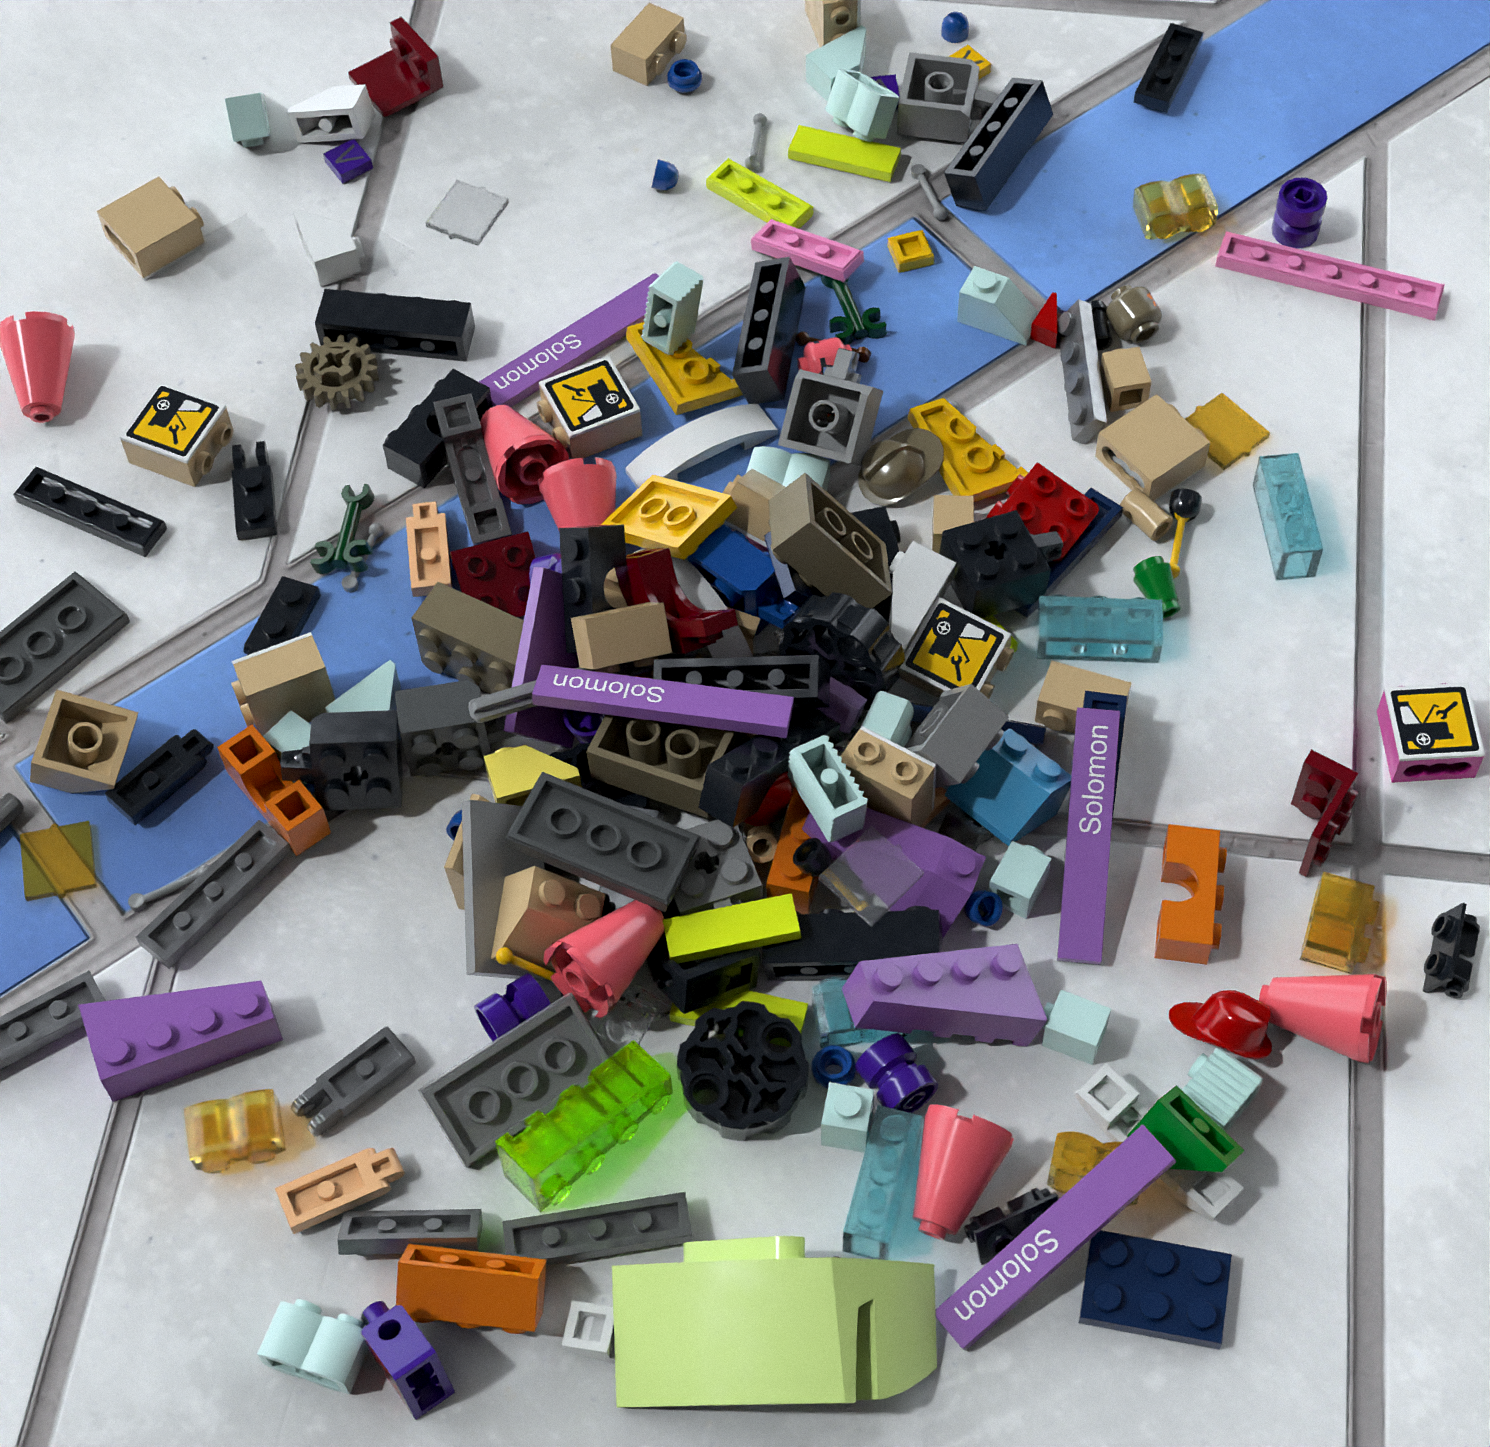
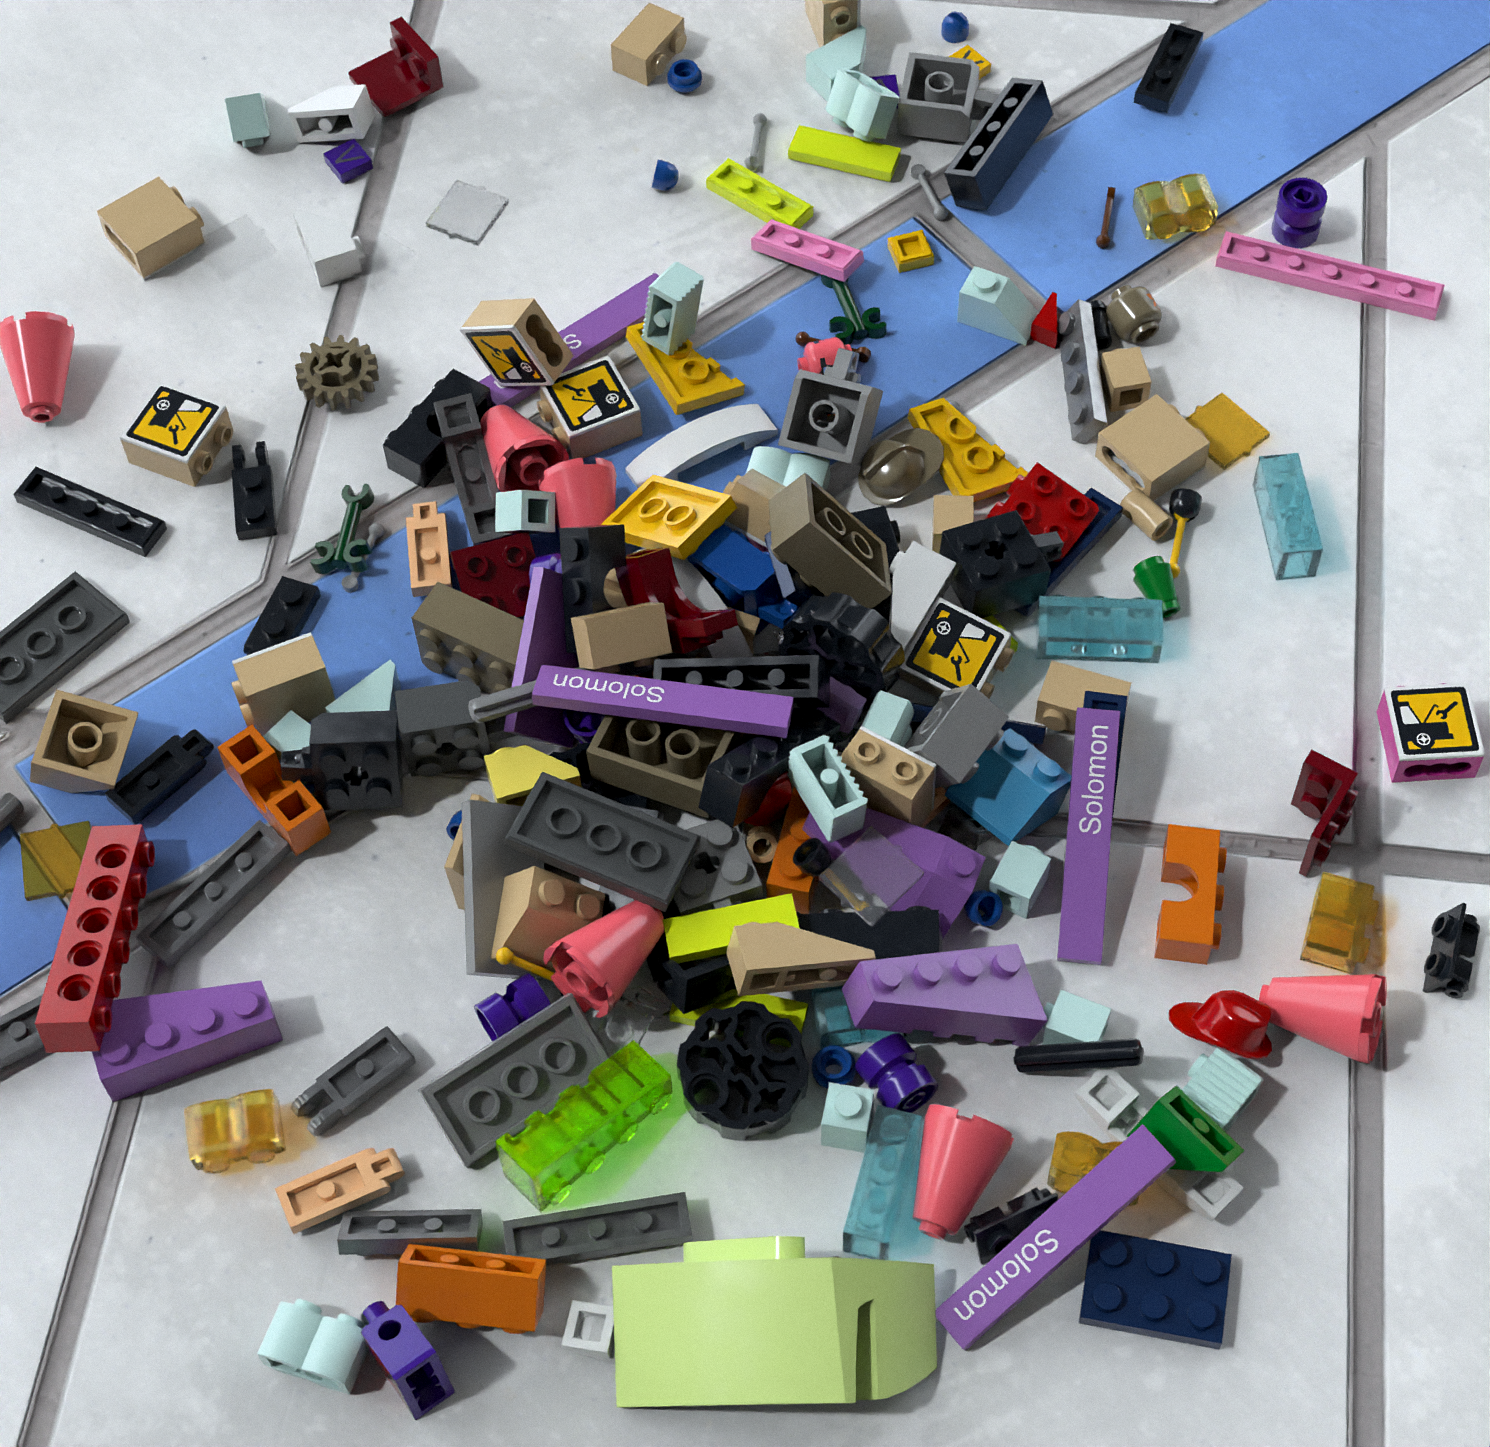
(95, 939): none -> red brick
(397, 323): black brick -> none
(516, 342): none -> piece
(525, 511): none -> light aqua brick
(769, 331): black brick -> none
(789, 959): none -> tan slope
(1078, 1055): none -> black axle
(1103, 239): none -> reddish brown hinge

